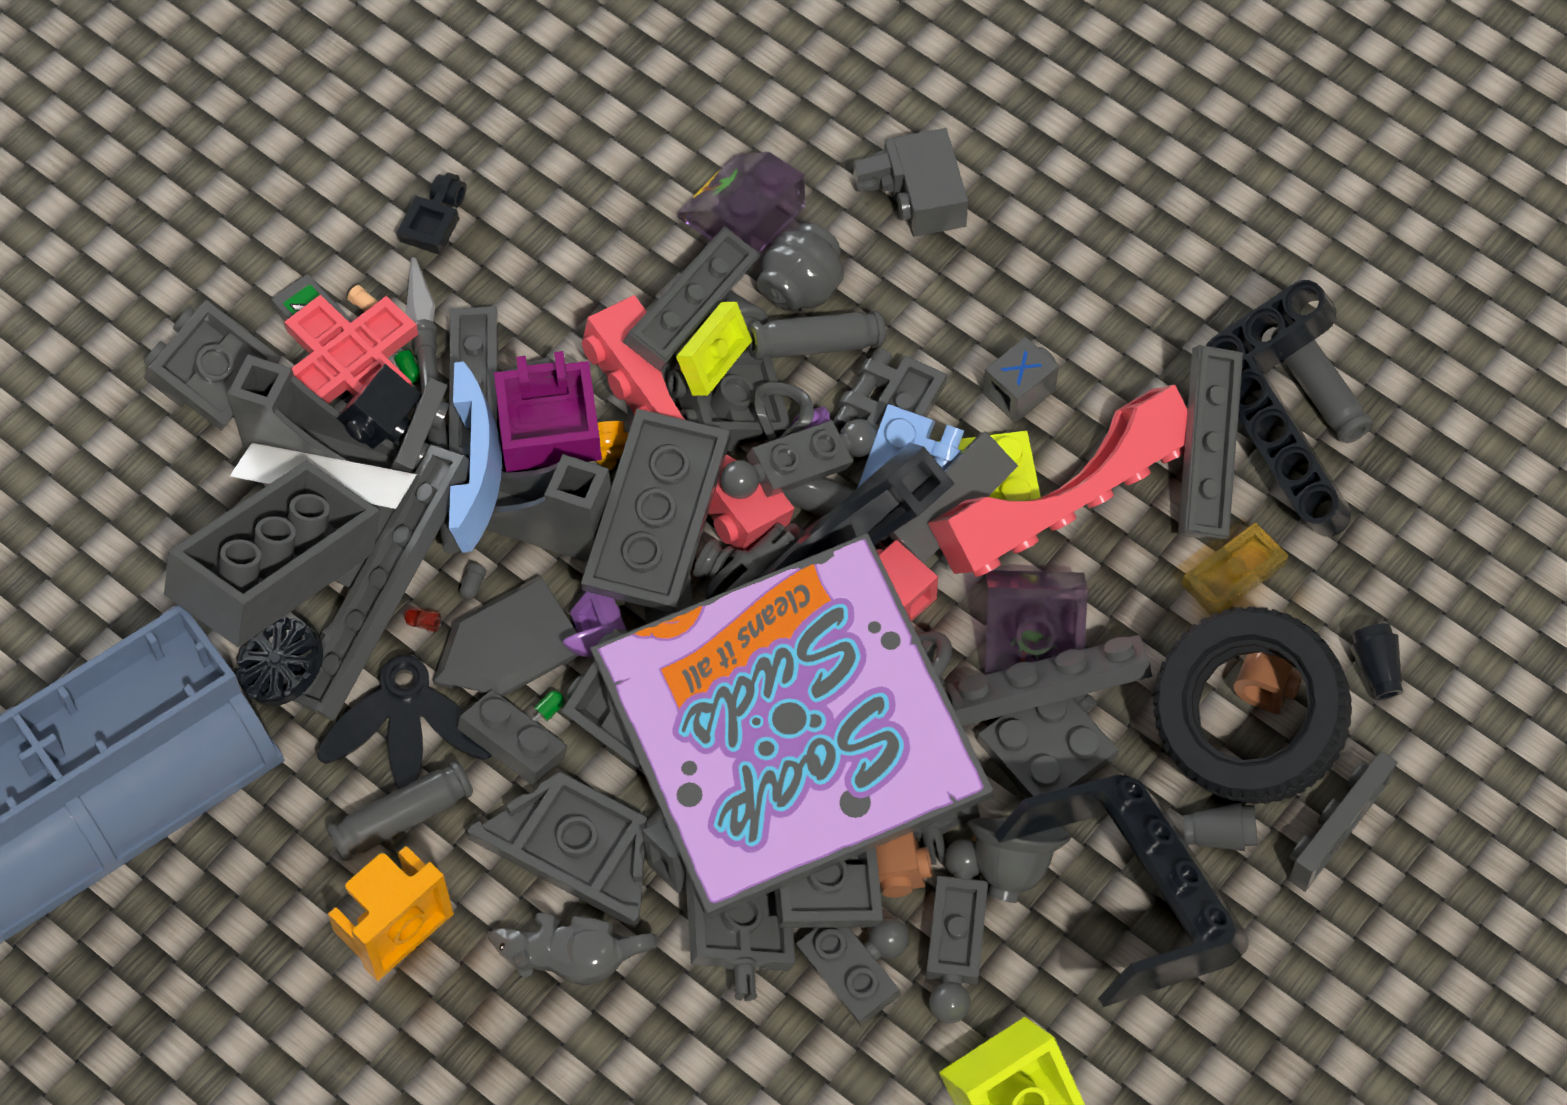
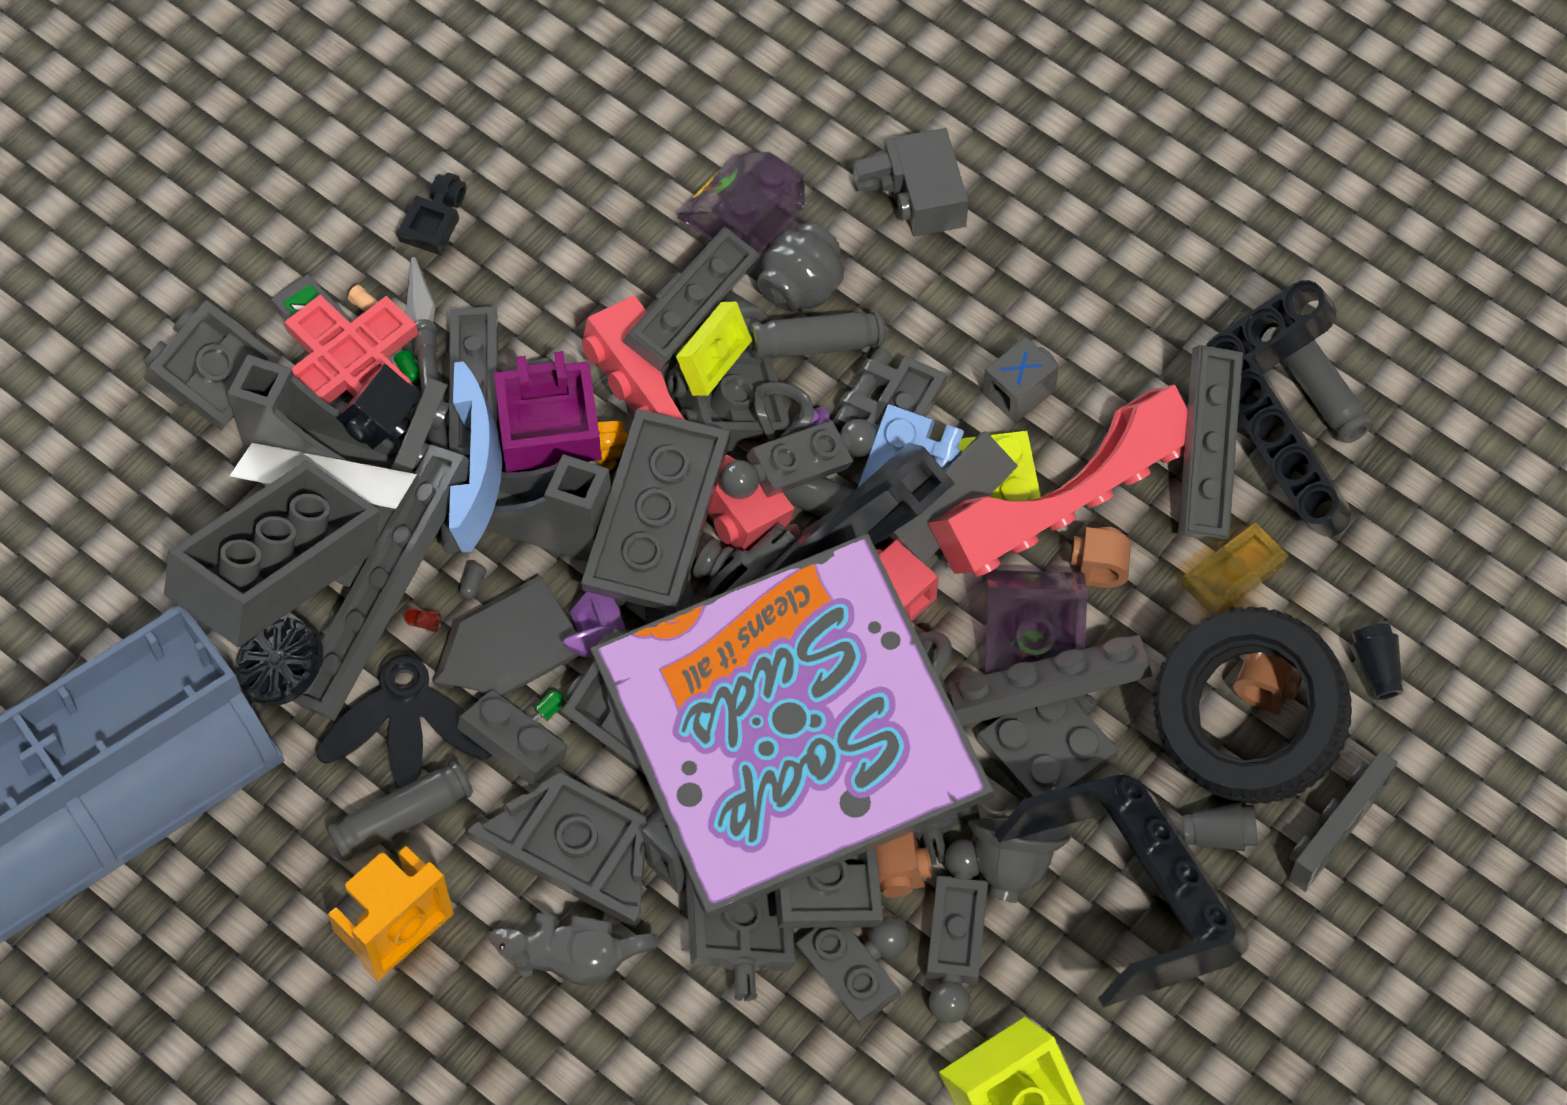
(1102, 556): none -> nougat plate

